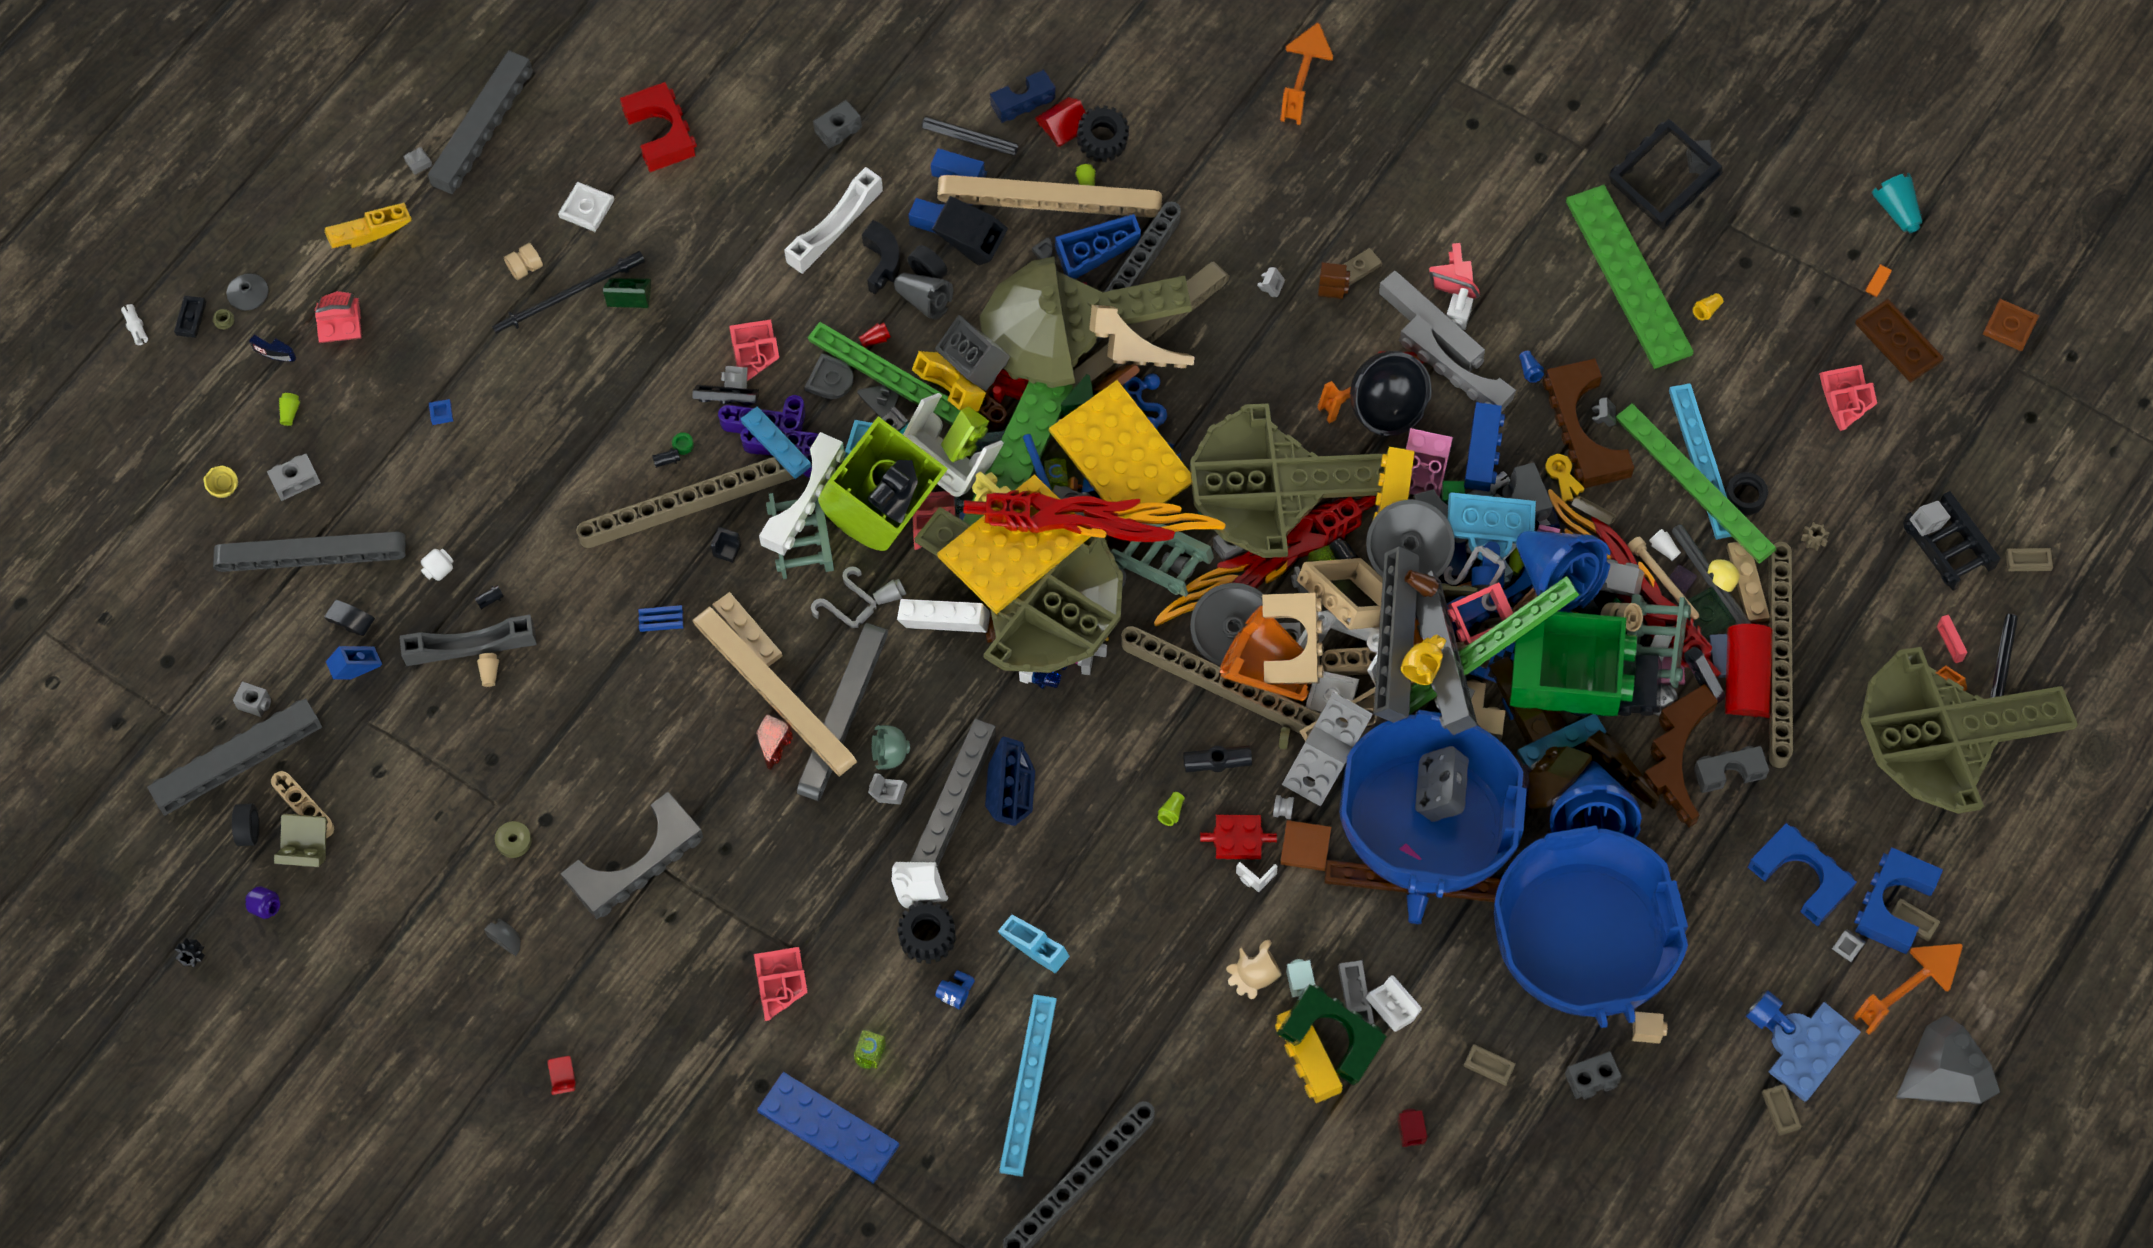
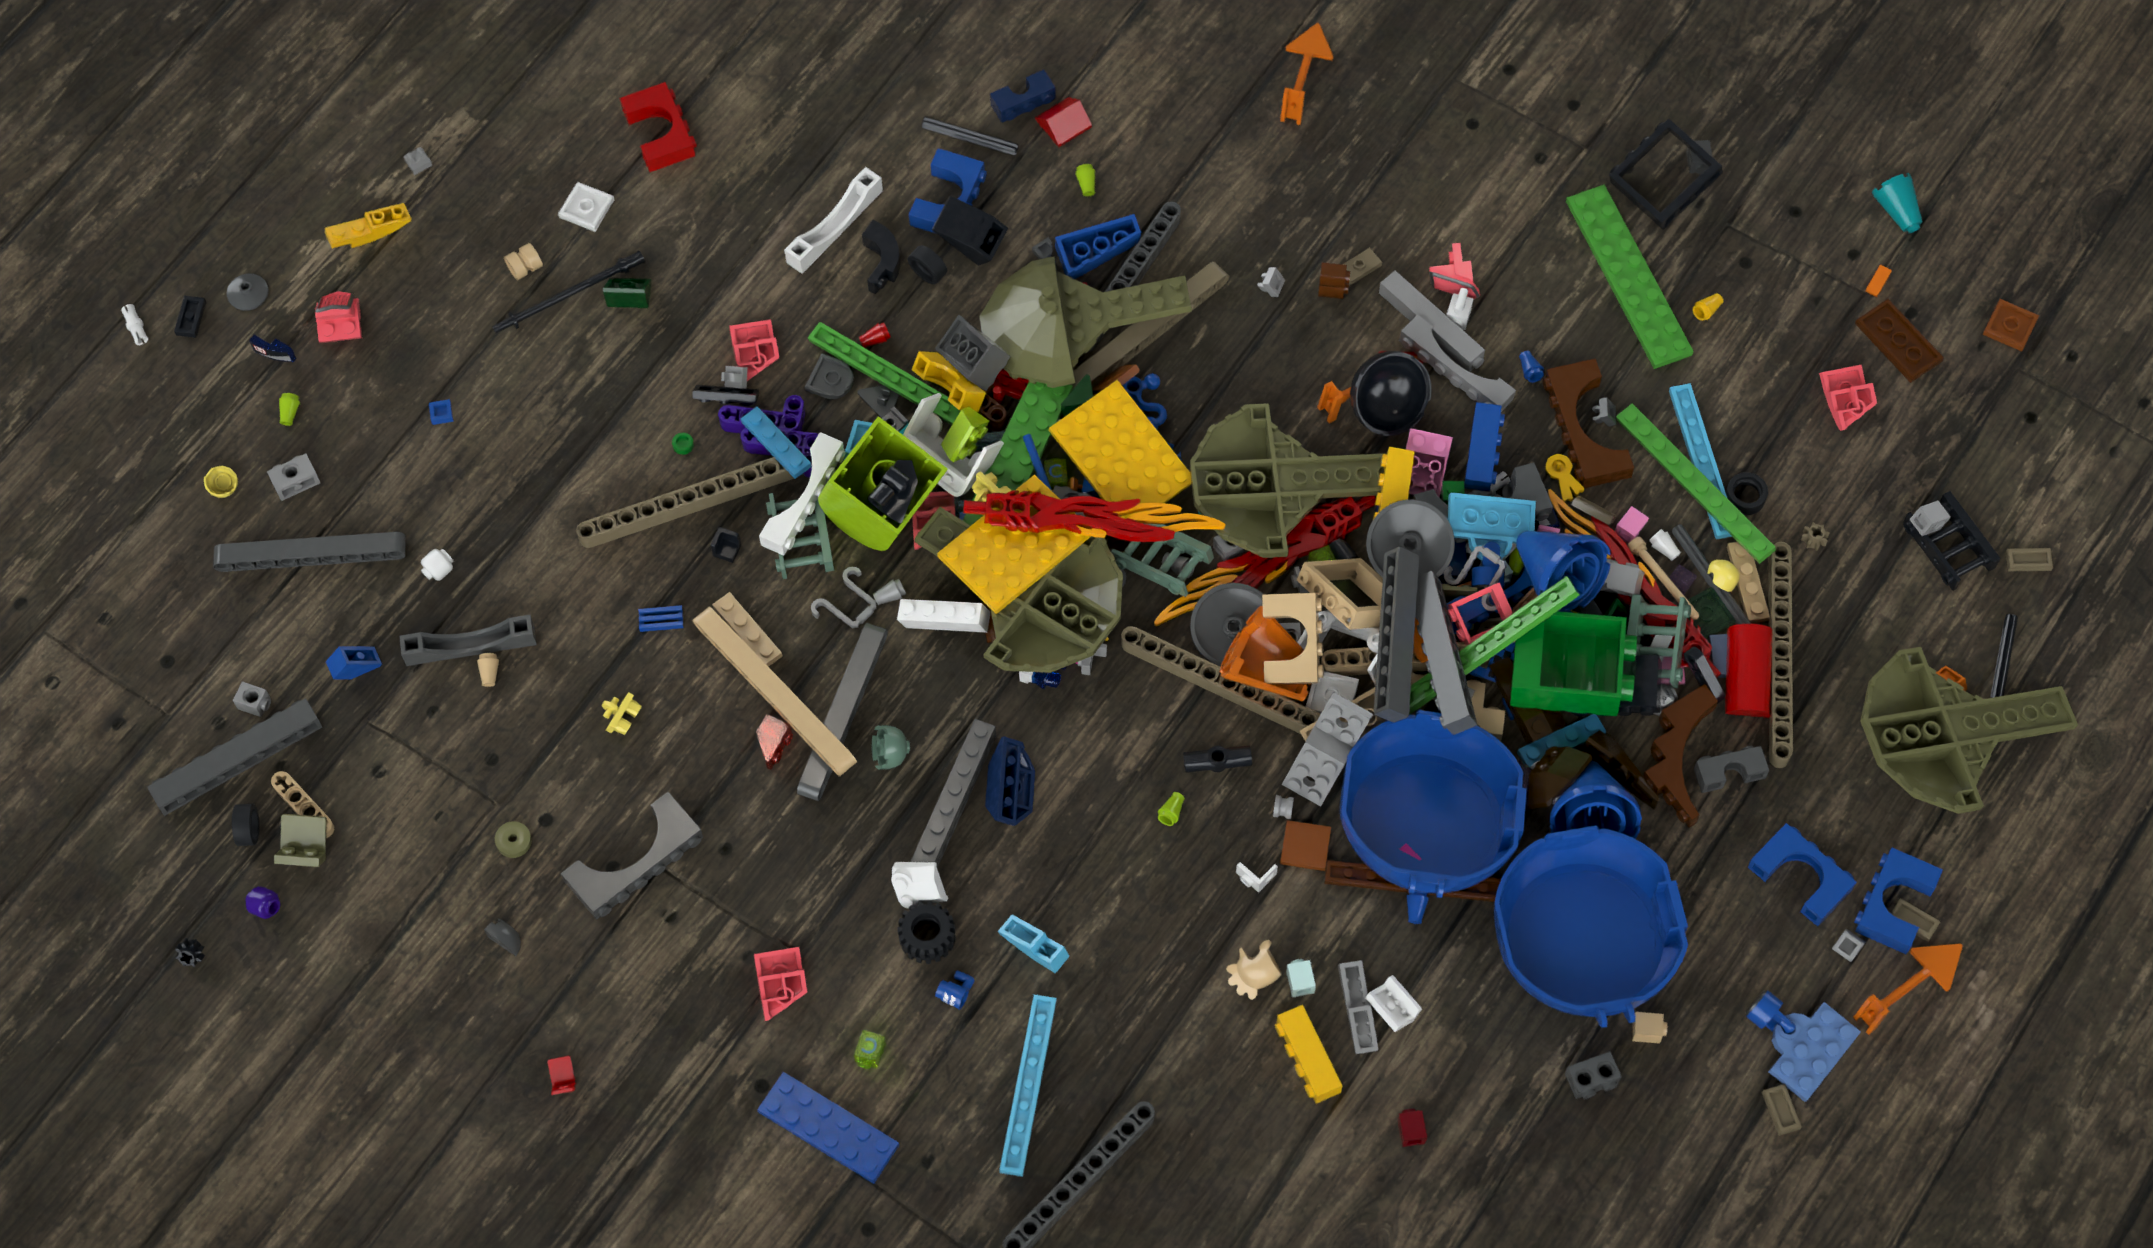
(223, 314): olive plate -> none
(349, 617): black slope -> none
(480, 122): dark grey brick -> none
(489, 597): black pin -> none
(618, 723): none -> light yellow hips
(666, 457): black pin -> none
(842, 115): dark grey brick -> none
(887, 790): light grey bracket -> none
(925, 293): dark grey cone -> none
(1050, 196): tan beam -> none
(1102, 148): black tyre -> none
(1127, 345): tan arch -> none
(1238, 837): red plate -> none
(1284, 737): olive tile -> none
(1363, 1037): dark green arch -> none
(1423, 583): reddish brown cone -> none
(1424, 660): yellow piece -> none
(1441, 783): dark grey axle -> none
(1489, 1064): dark tan tile -> none
(1630, 611): tan wheel -> none
(1631, 524): none -> bright pink panel
(1948, 1067): dark grey wedge -> none
(1951, 639): coral tile -> none

